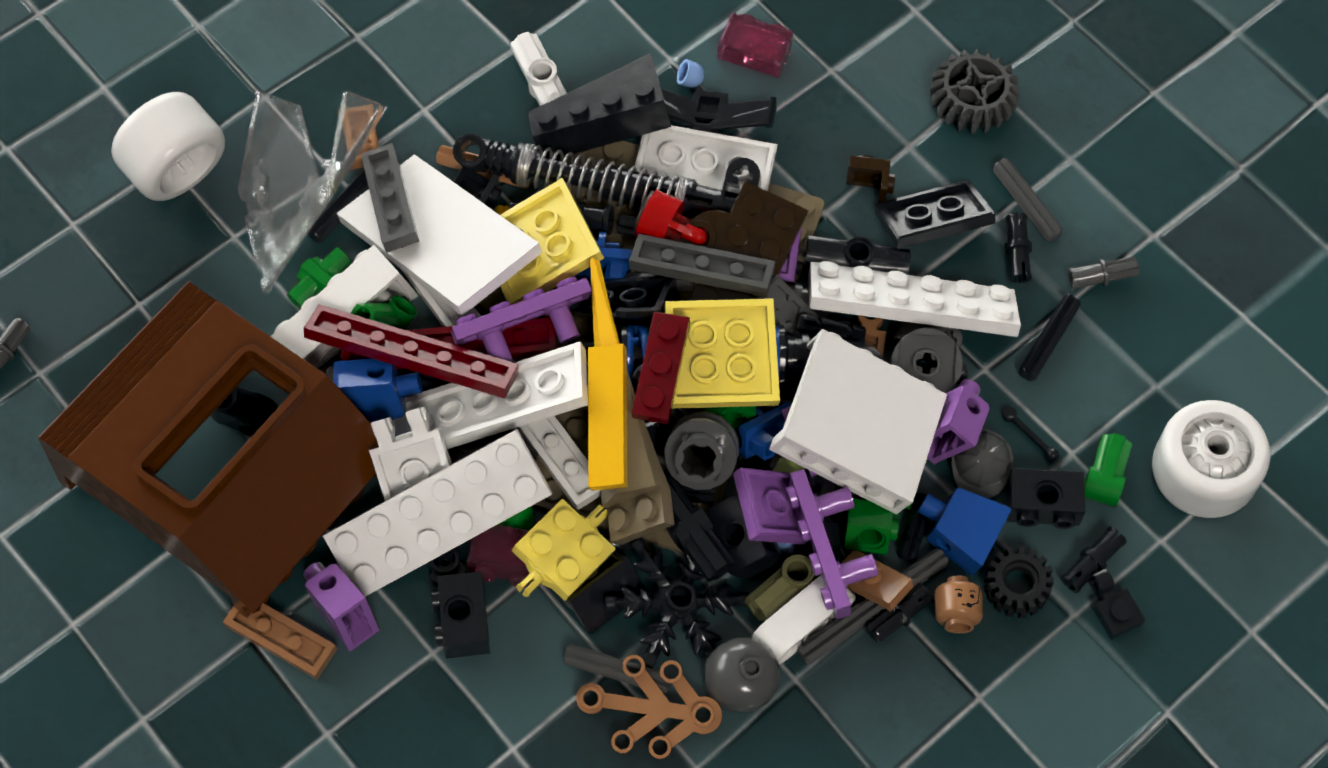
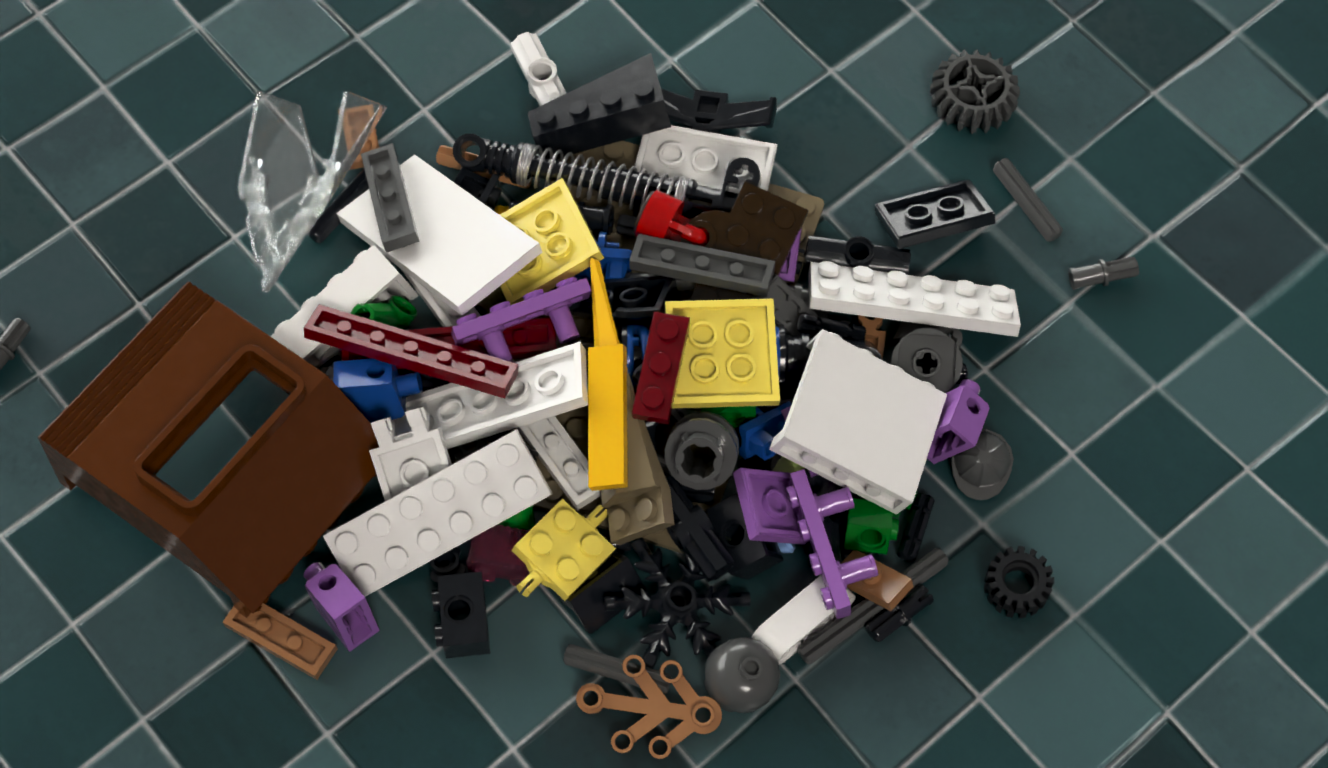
(168, 146): white wheel -> none
(245, 411): black piece -> none
(315, 275): green axle -> none
(690, 74): light blue hinge -> none
(755, 44): clear pink brick -> none
(780, 587): olive piece -> none
(871, 172): dark brown bracket -> none
(958, 604): medium nougat head -> none
(964, 526): blue torso -> none
(1009, 415): black hinge -> none
(1018, 247): black pin -> none
(1049, 337): black axle -> none
(1062, 487): black brick -> none
(1093, 559): black pin -> none
(1105, 478): green piece -> none
(1115, 610): black plate -> none
(1211, 459): white wheel -> none

